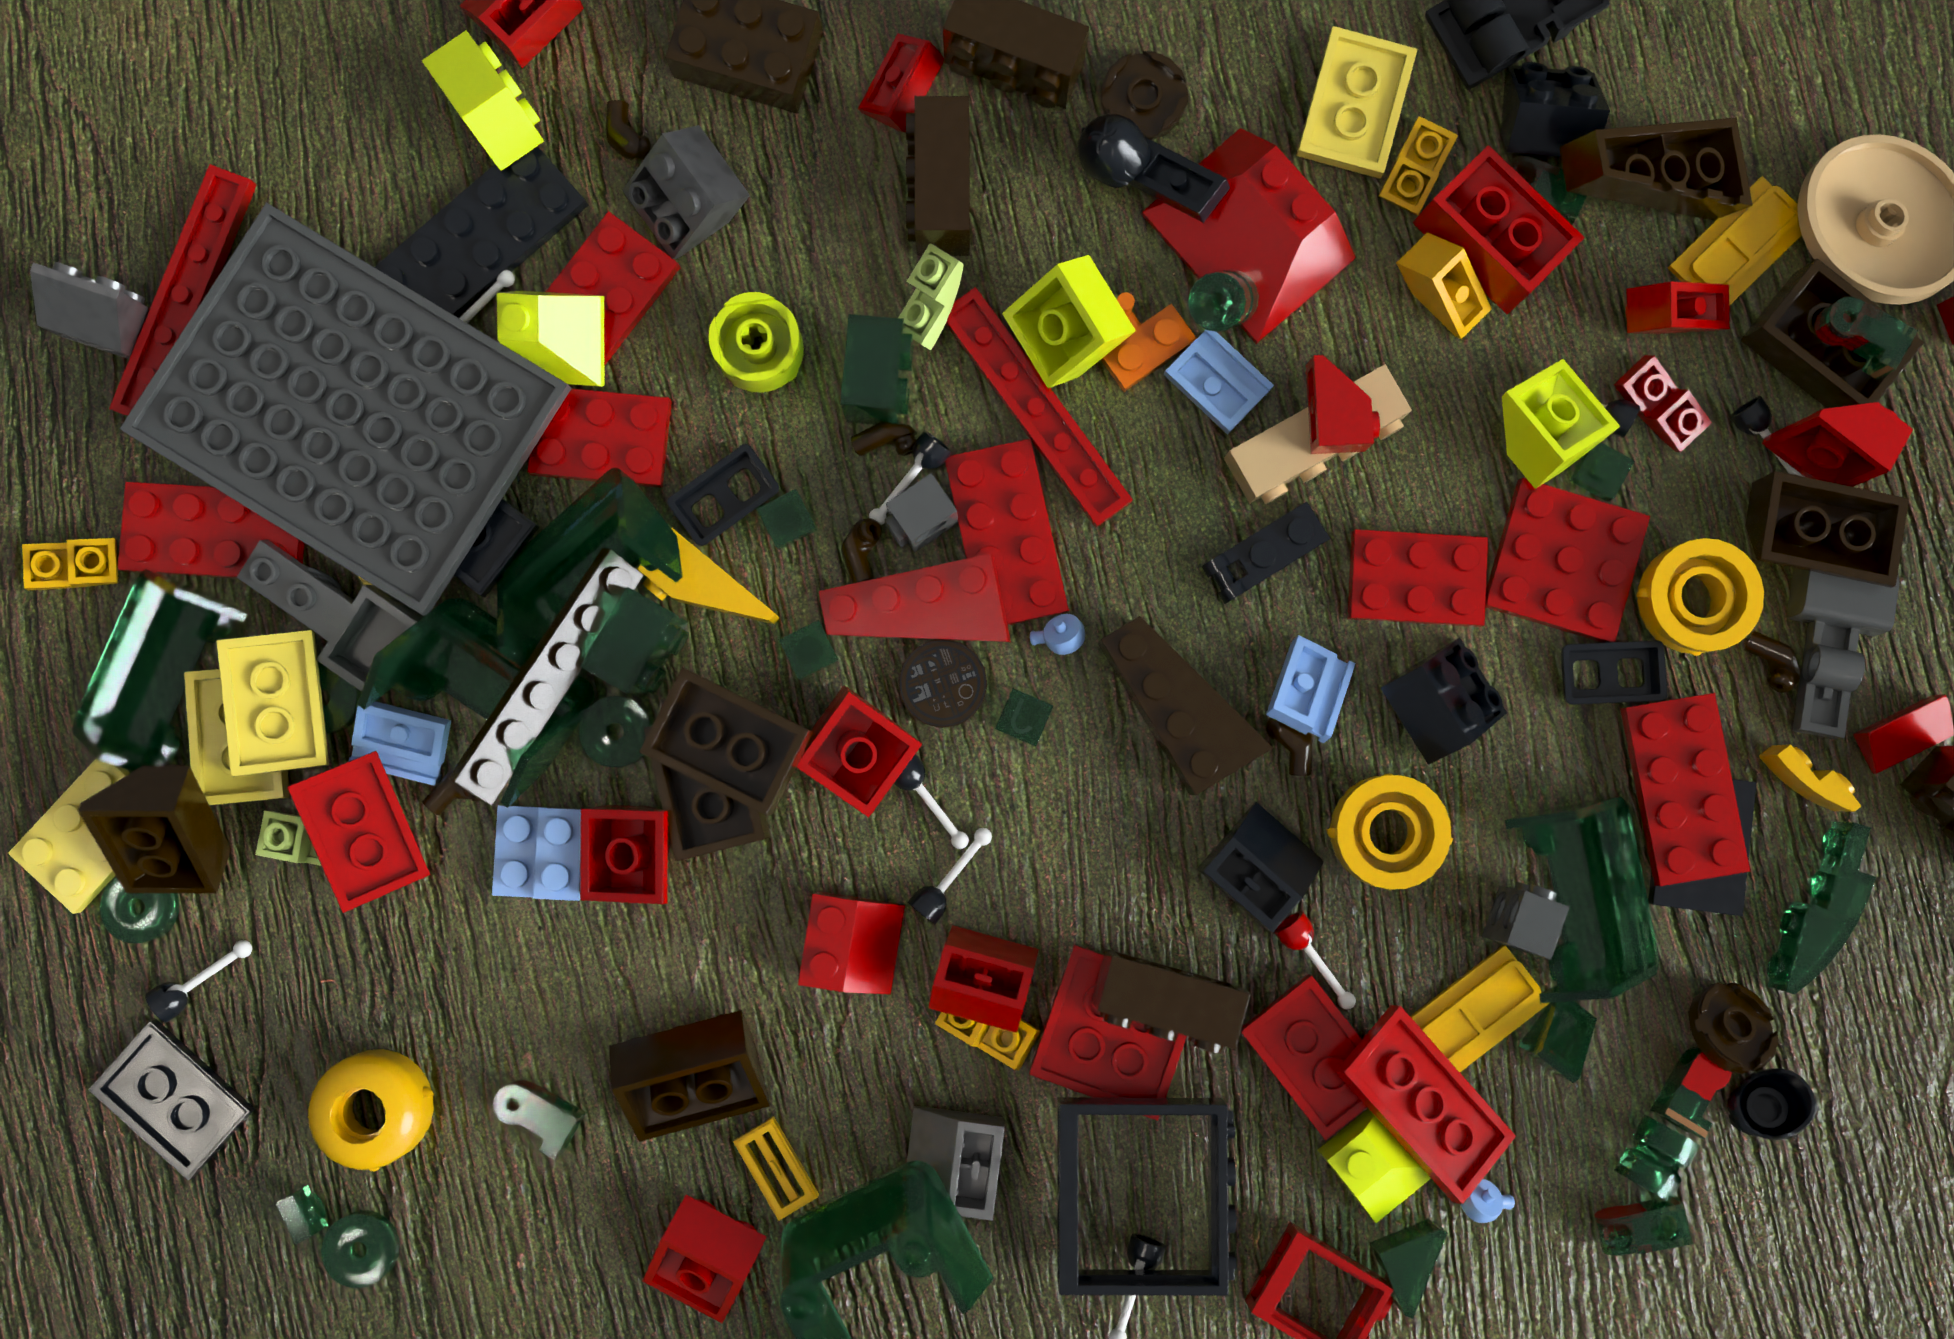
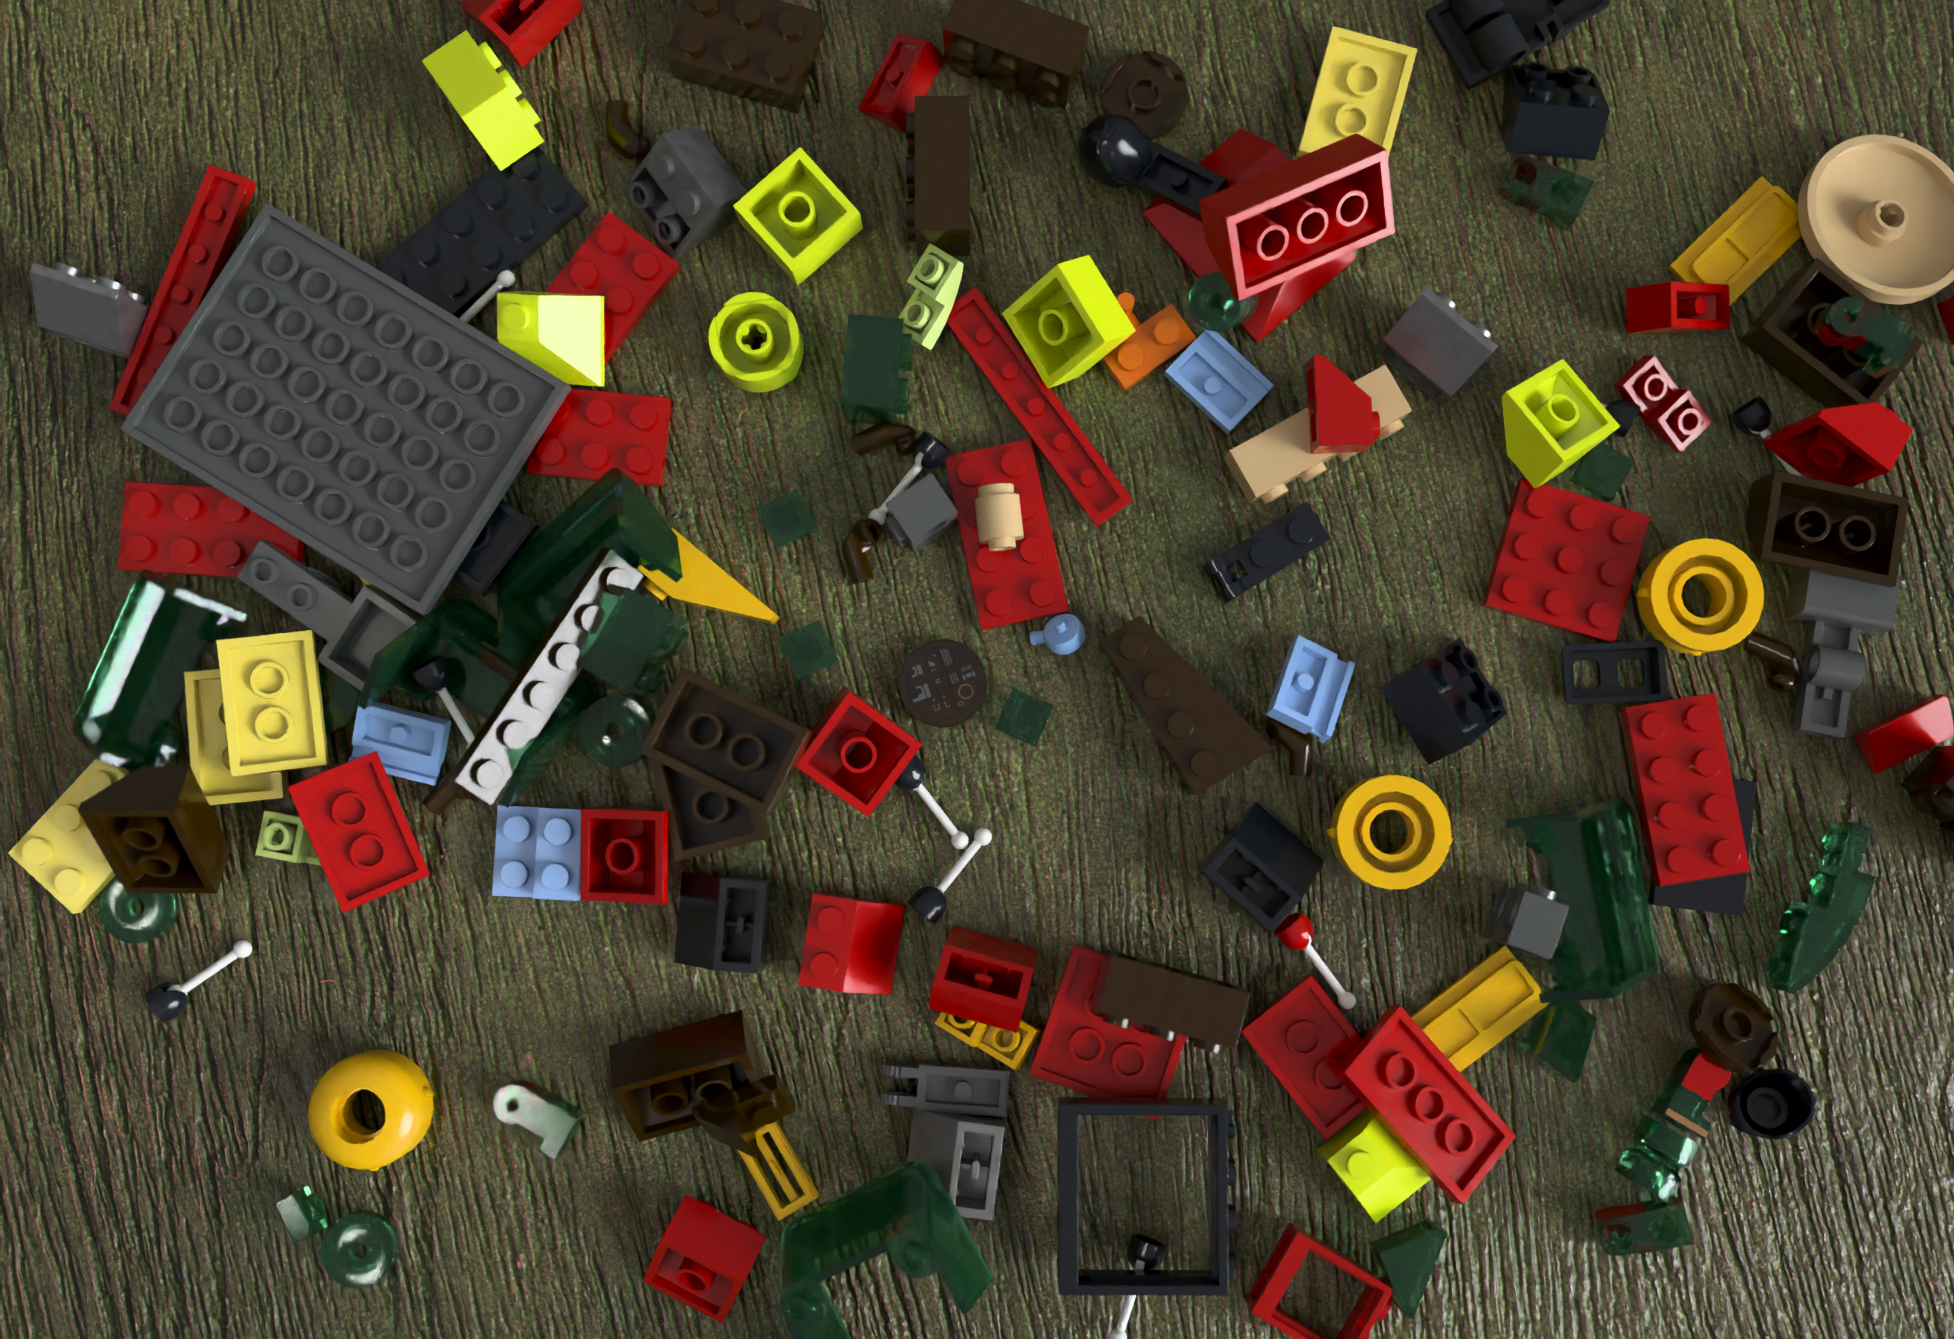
(70, 564): yellow slope -> none
(171, 1099): tile -> none
(433, 677): none -> black hinge
(715, 483): black piece -> none
(723, 922): none -> black slope
(737, 1113): none -> dark brown slope
(798, 216): none -> neon yellow brick
(931, 602): red wing -> none
(951, 1088): none -> dark grey hinge
(998, 516): none -> tan brick
(1299, 215): none -> red slope
(1417, 578): red plate -> none
(1418, 165): yellow slope -> none
(1436, 346): none -> flat silver slope
(1445, 283): yellow slope -> none
(1486, 1203): light blue piece -> none
(1502, 225): red slope -> none
(1663, 167): dark brown wedge -> none
(1821, 787): yellow slope -> none

